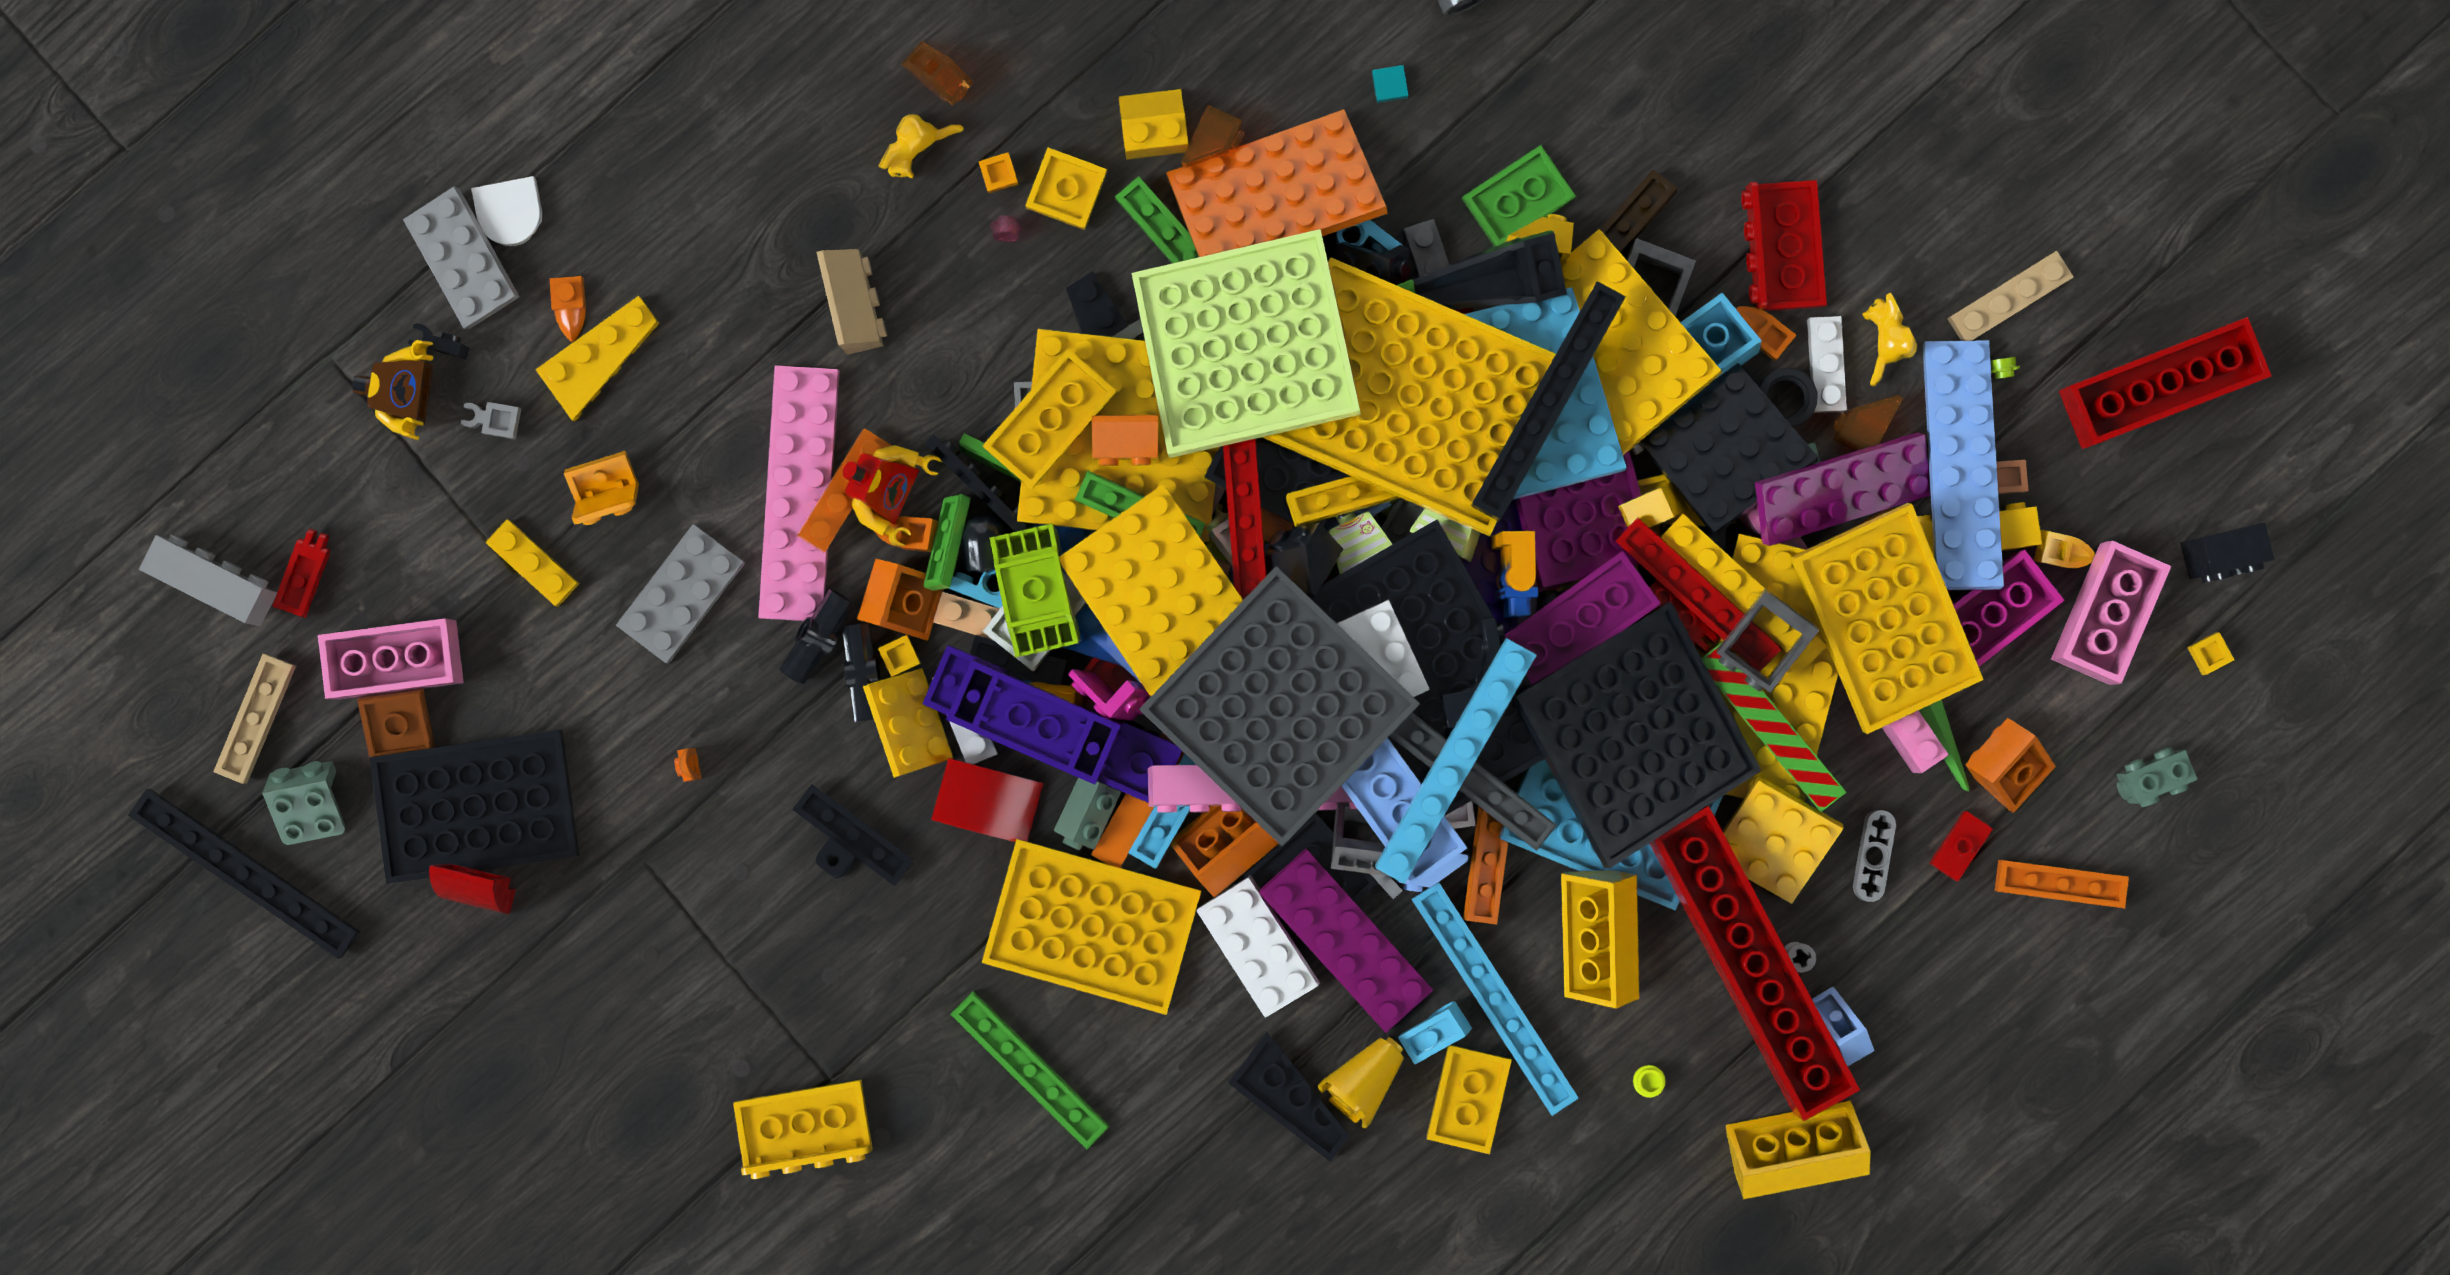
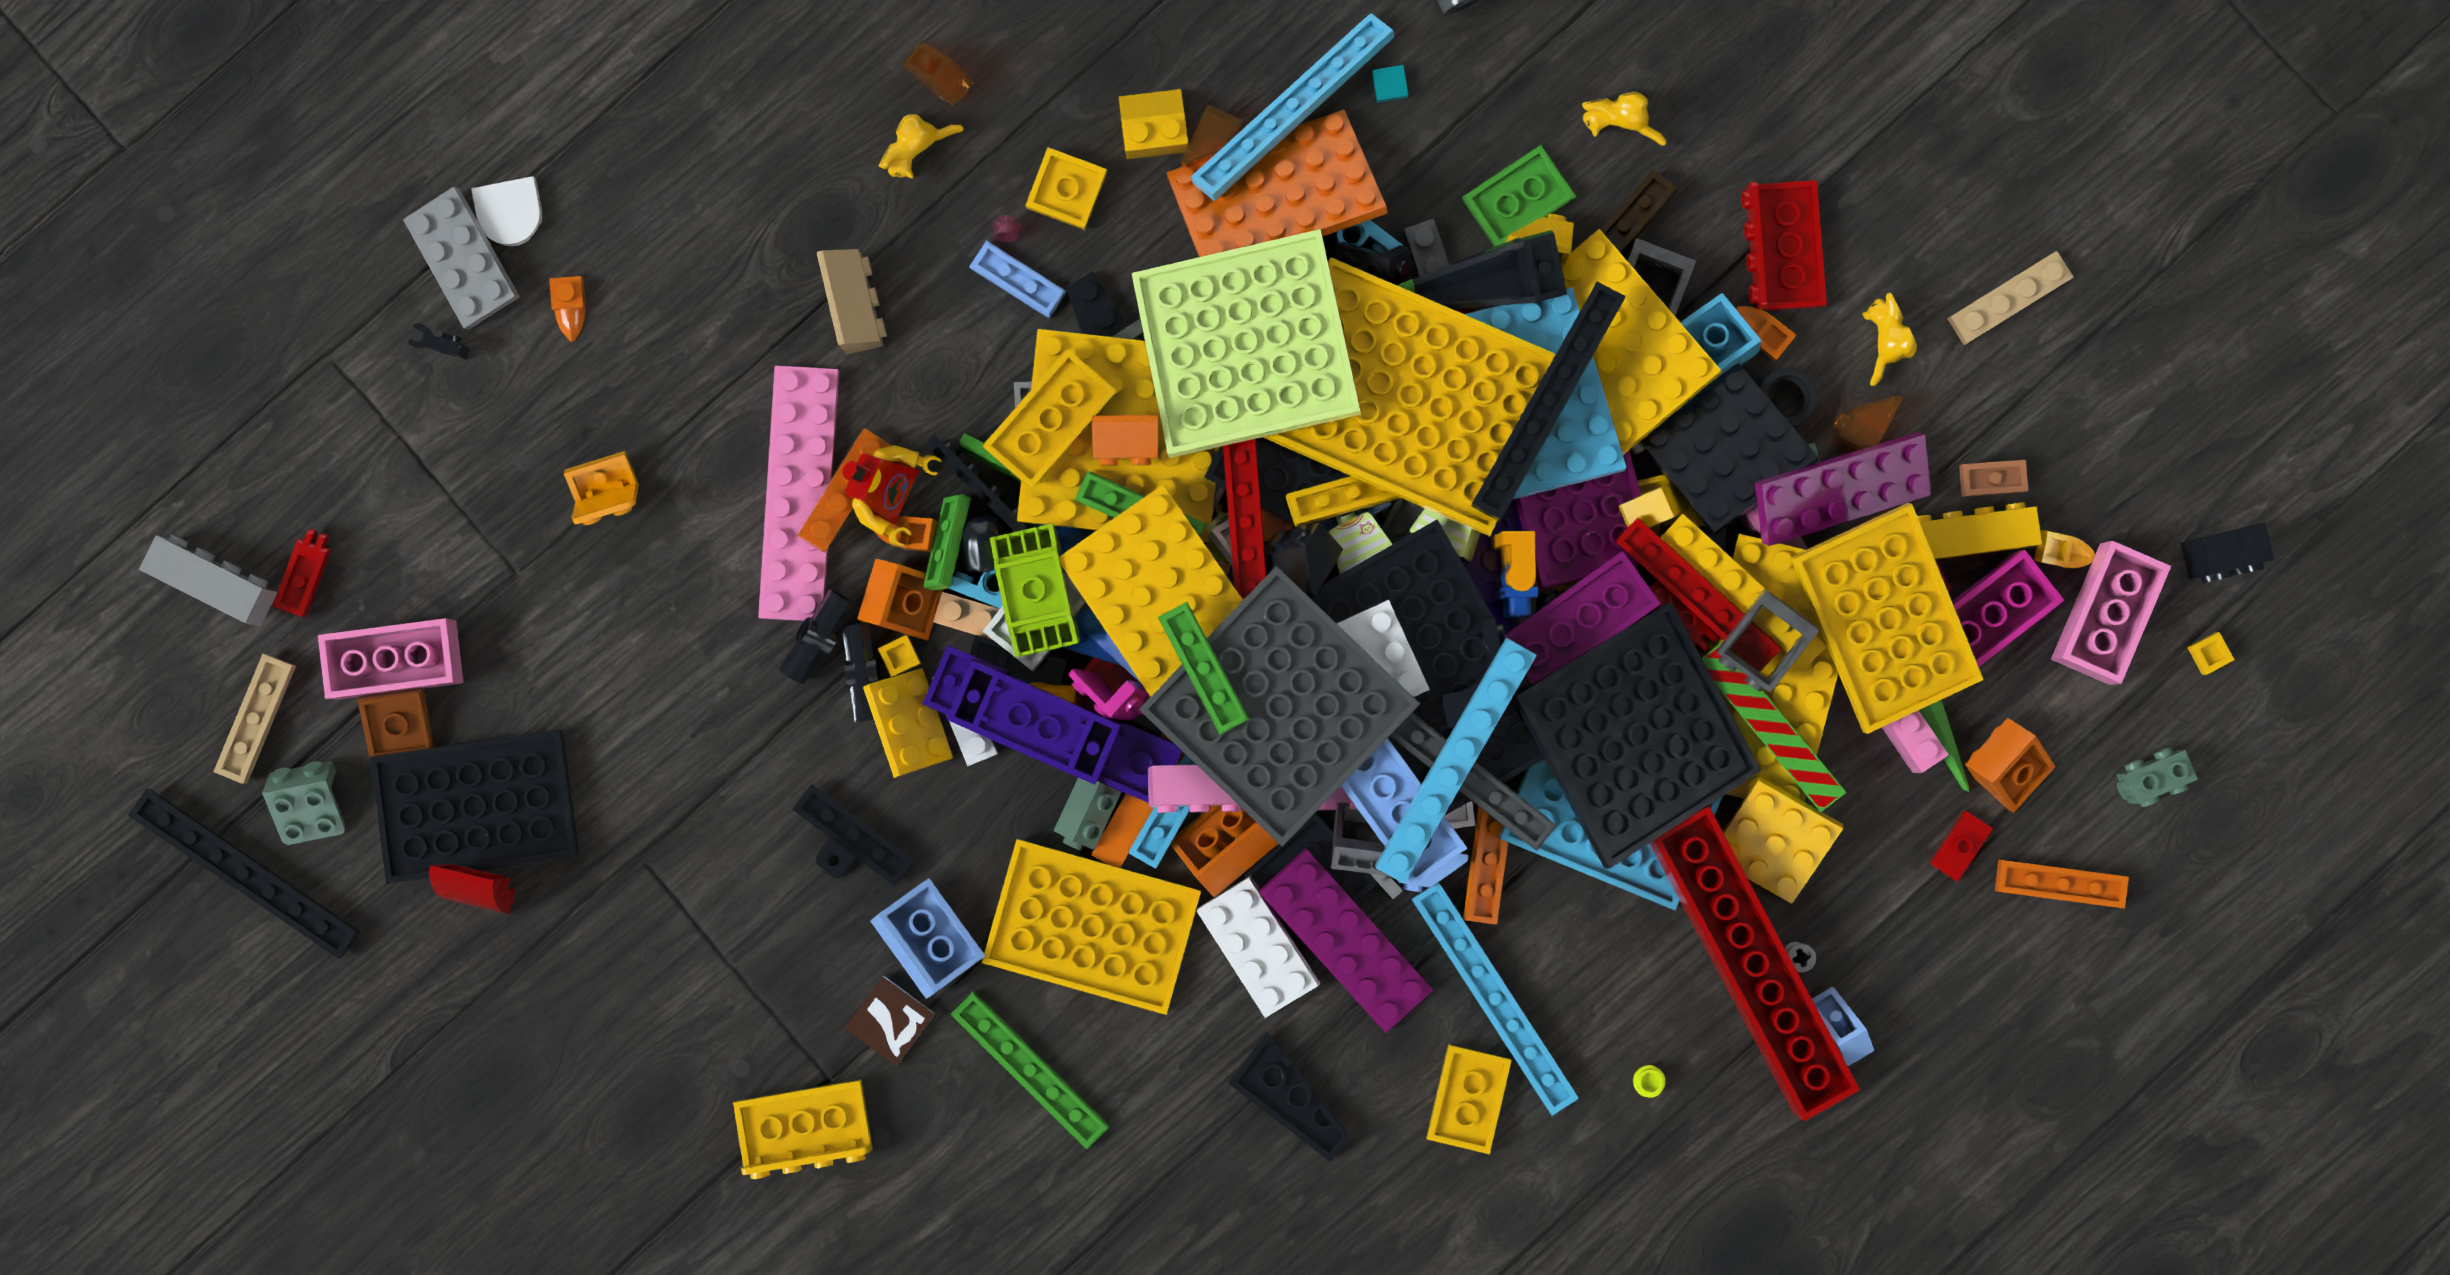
(399, 388): torso -> none
(496, 420): light grey plate -> none
(532, 563): yellow plate -> none
(590, 361): yellow wing -> none
(680, 594): light grey plate -> none
(687, 765): orange plate -> none
(889, 1020): none -> reddish brown tile
(927, 938): none -> light blue slope
(987, 801): red slope -> none
(998, 172): light orange plate -> none
(1018, 279): none -> light blue tile
(1157, 221): bright green plate -> none
(1203, 668): none -> bright green tile
(1292, 107): none -> medium azure plate
(1364, 1080): yellow cone -> none
(1435, 1033): medium azure plate -> none
(1600, 937): yellow slope -> none
(1626, 112): none -> yellow animal
(1793, 1154): yellow slope -> none
(1827, 363): white plate -> none
(1883, 866): light grey beam -> none
(1963, 464): light blue plate -> none
(2004, 367): lime plate -> none
(2164, 383): red brick -> none

